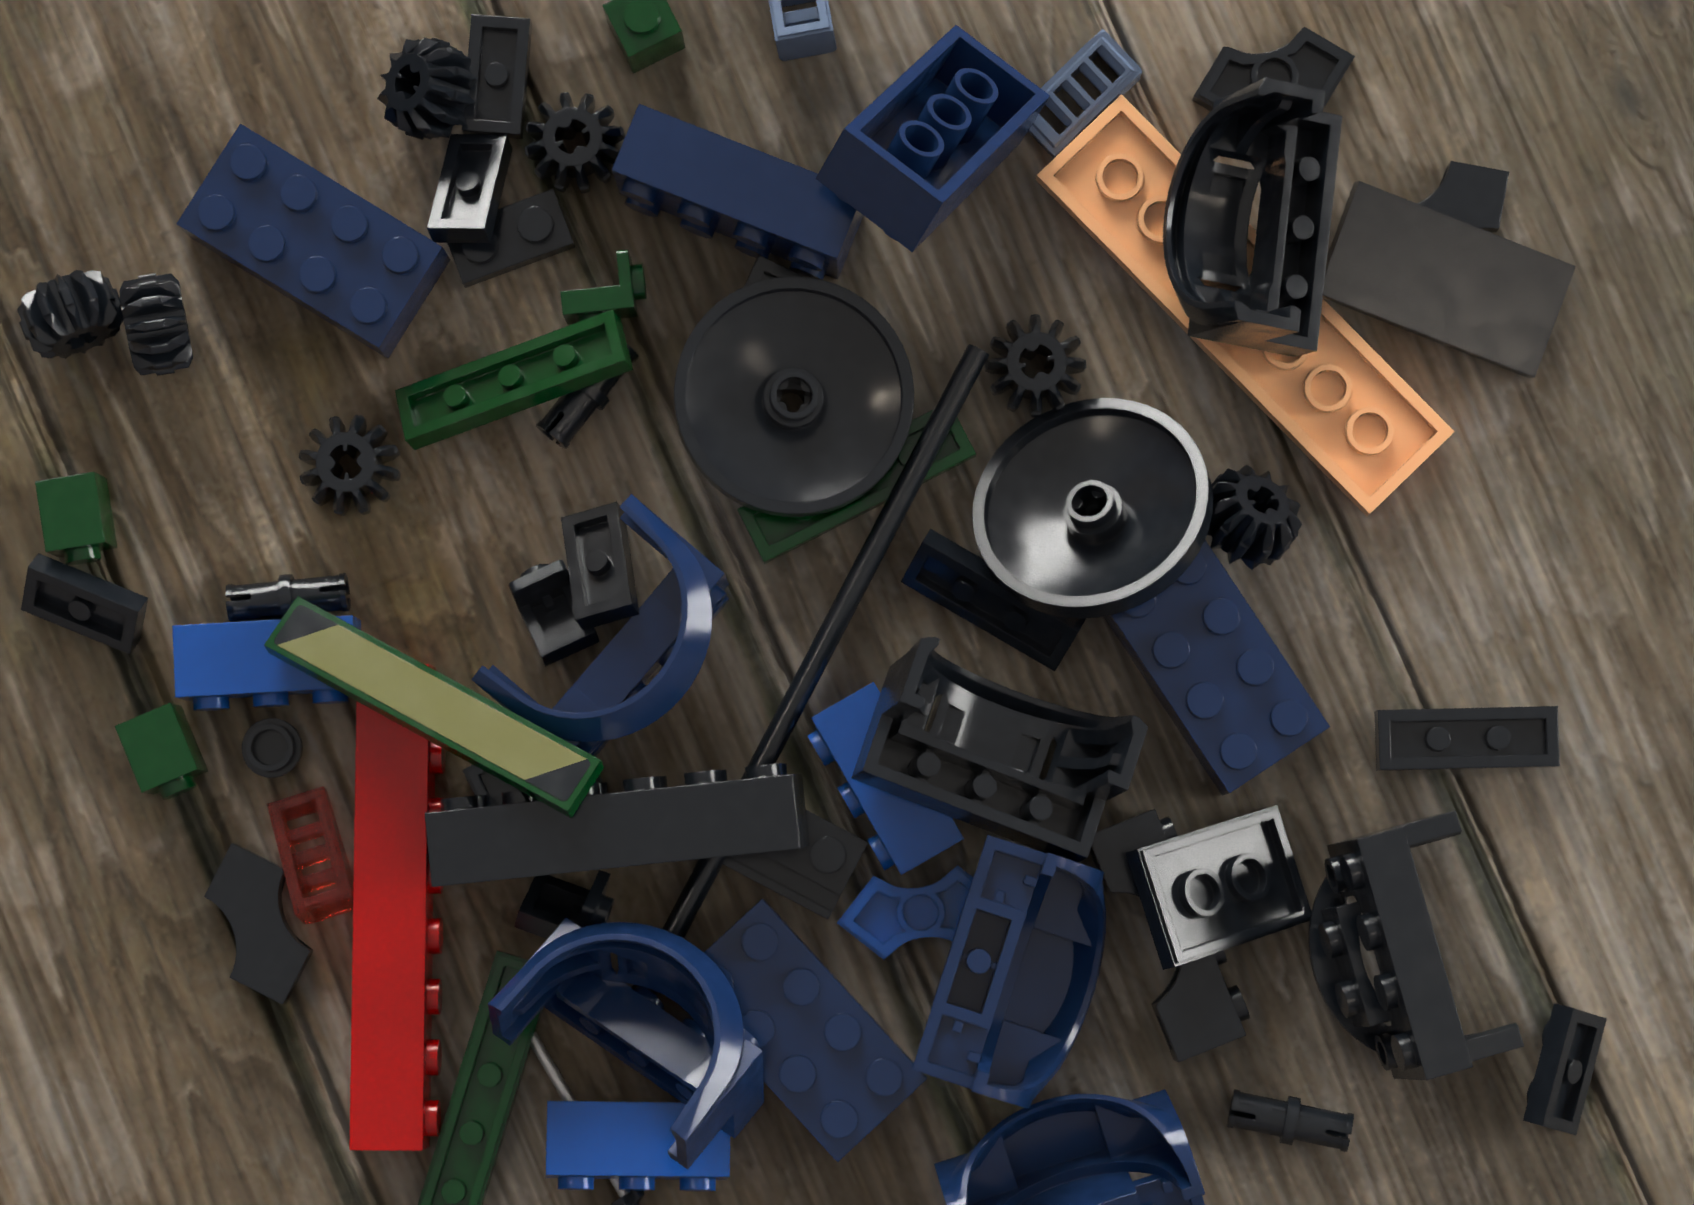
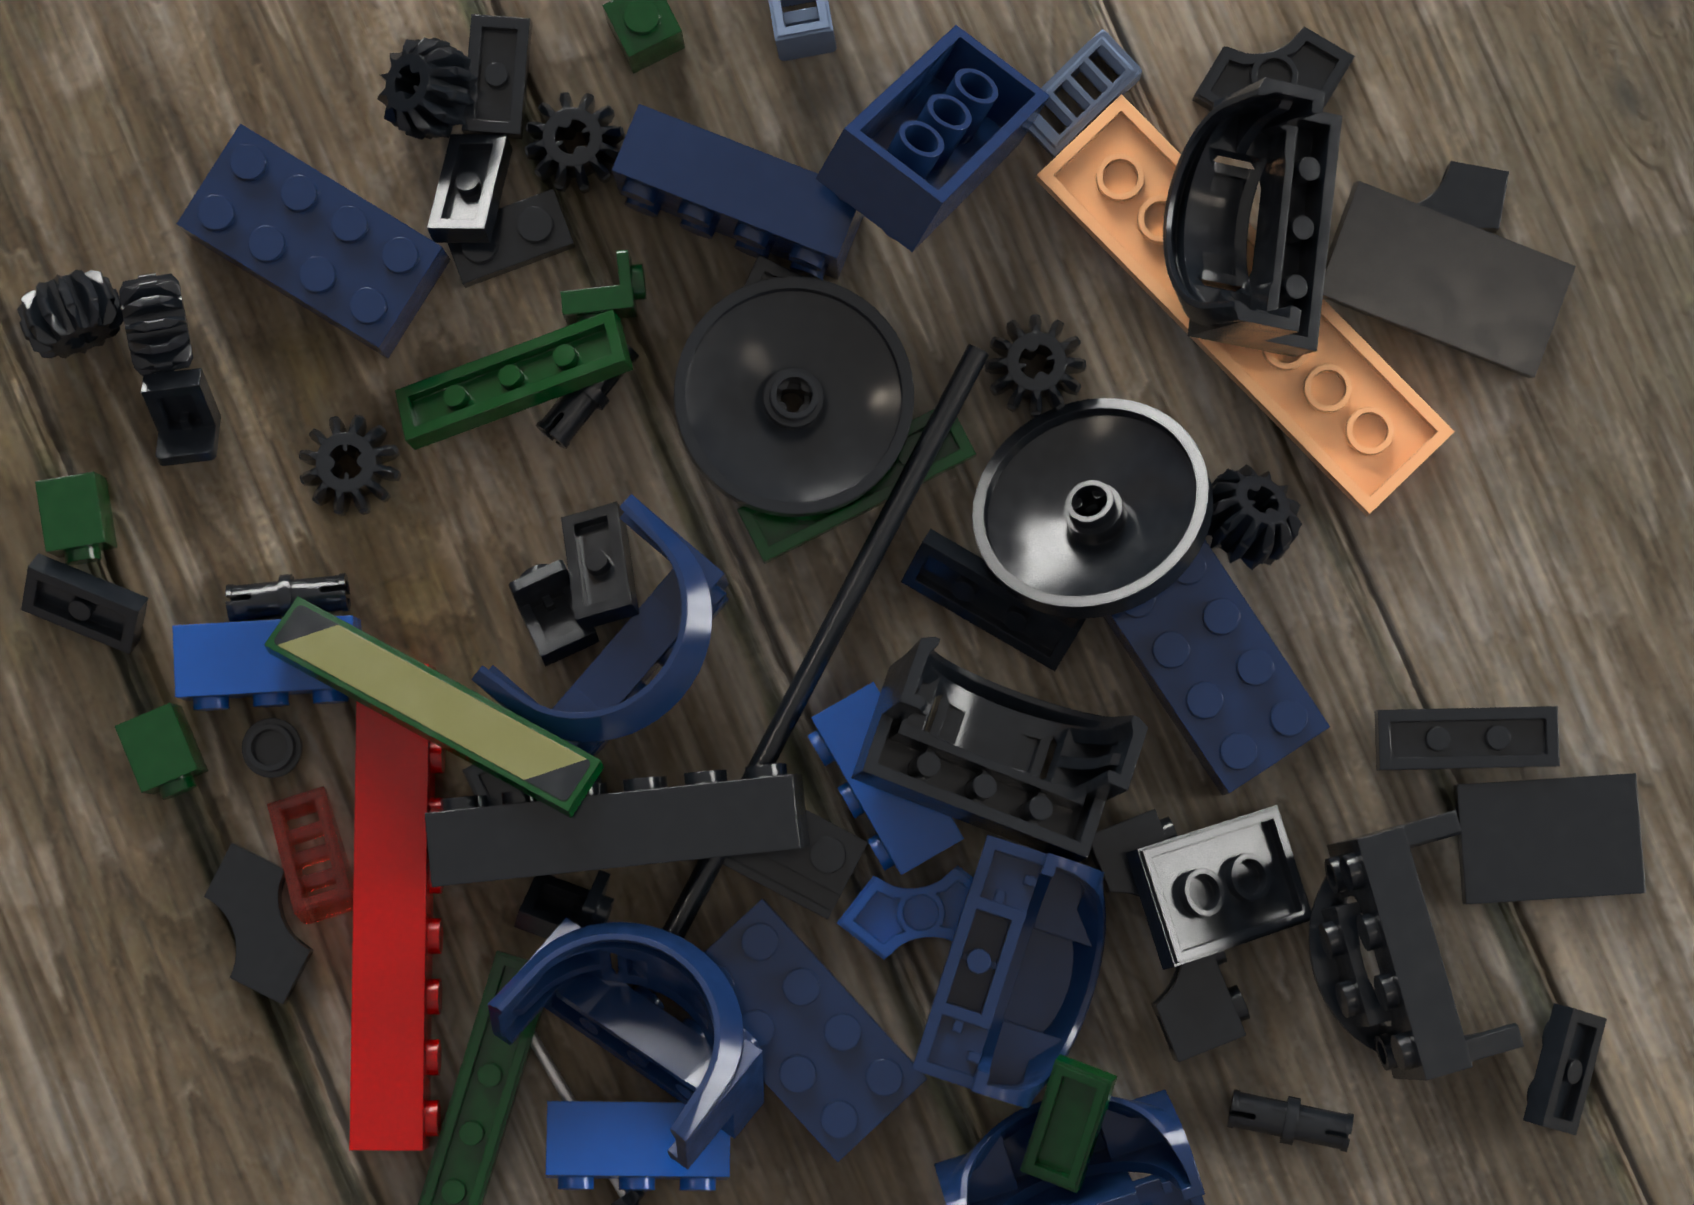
(183, 416): none -> black bracket
(1068, 1123): none -> dark green tile
(1549, 838): none -> black tile

